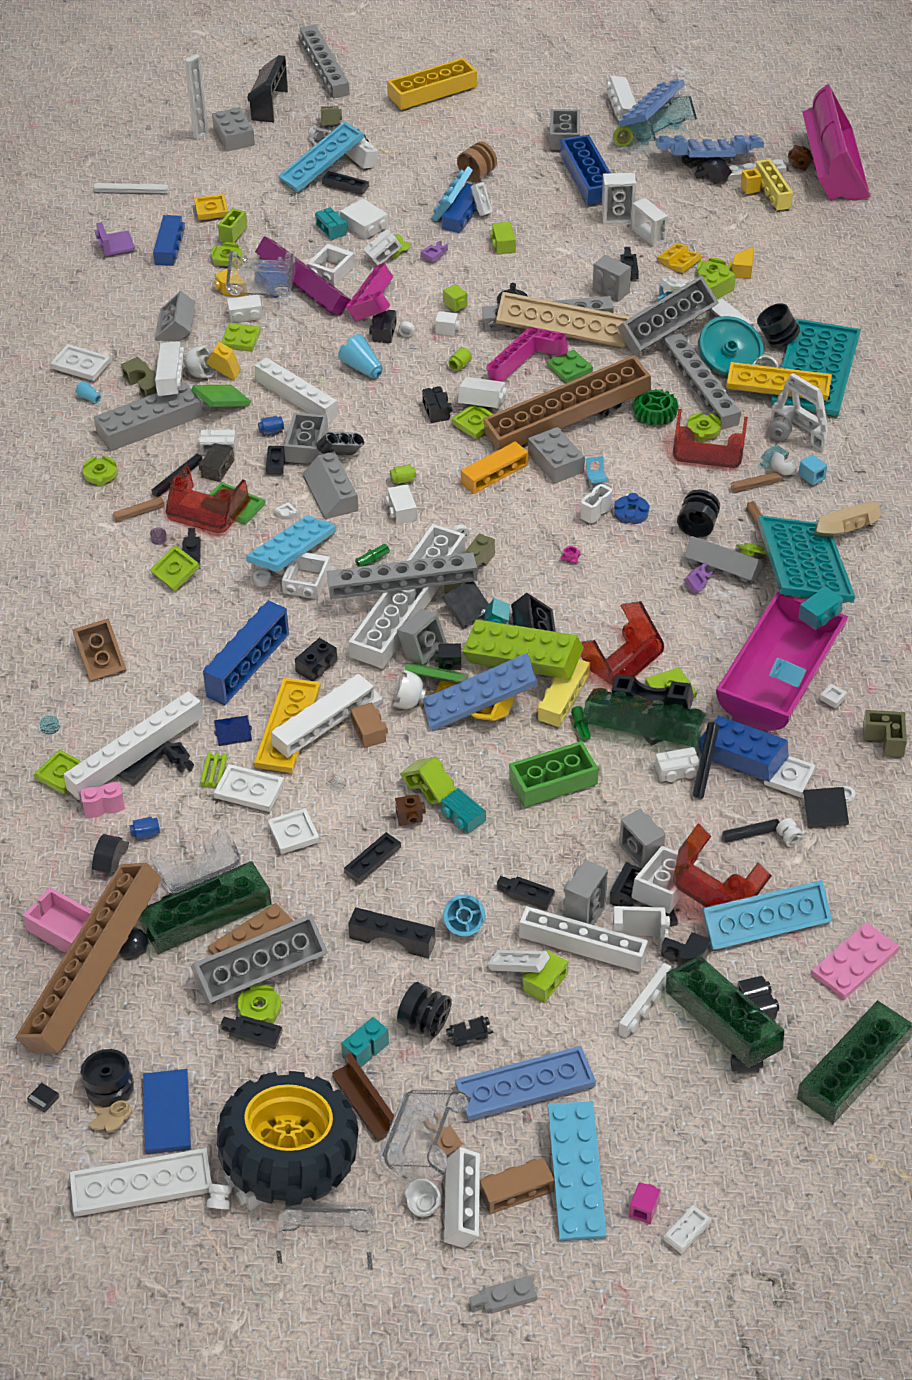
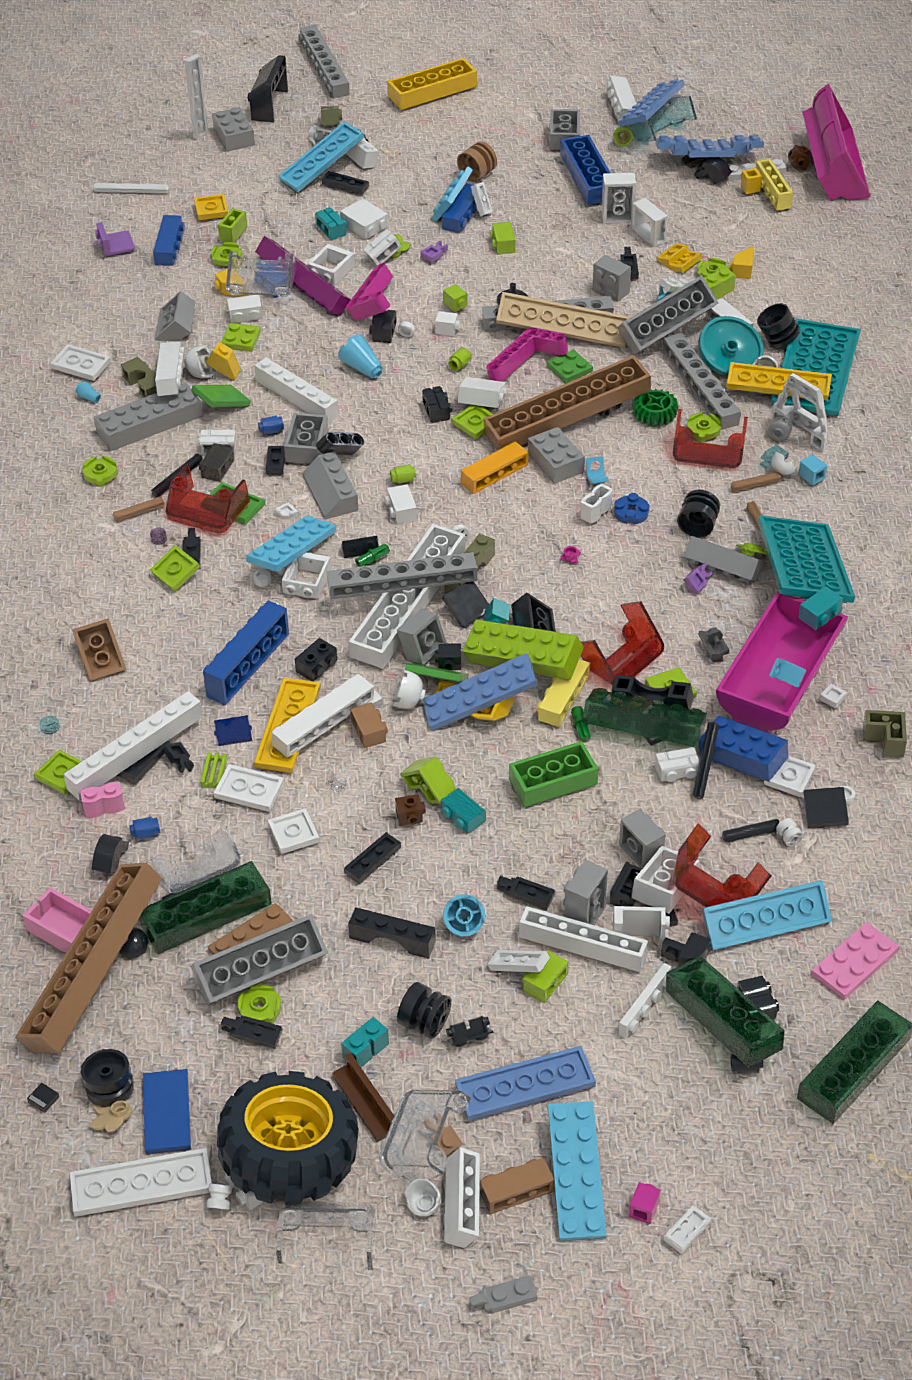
(359, 546): none -> black hinge
(714, 643): none -> dark grey hips
(848, 519): tan brick -> none

